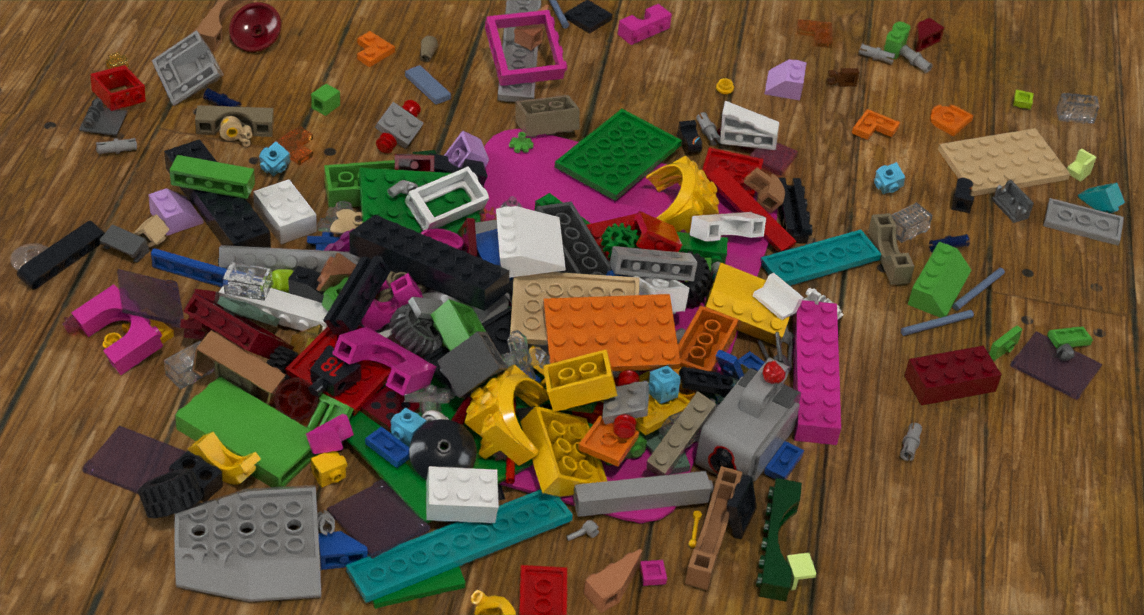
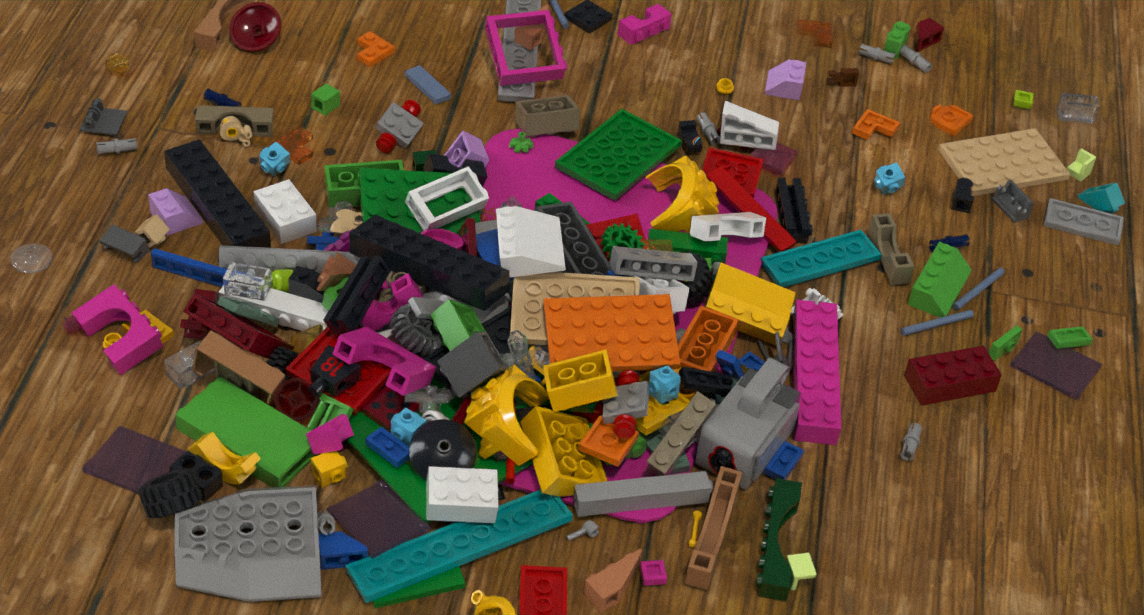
(60, 255): black beam -> none
(120, 76): red window -> none
(150, 297): piece -> none
(187, 68): light grey slope -> none
(212, 176): bright green brick -> none
(401, 187): light grey arm -> none
(414, 162): dark red slope -> none
(428, 47): dark tan cone -> none
(655, 234): red panel -> none
(742, 506): black plate -> none
(769, 188): medium nougat brick -> none
(773, 372): red piece -> none
(778, 297): white panel -> none
(911, 222): clear brick -> none
(1065, 352): dark grey hinge -> none

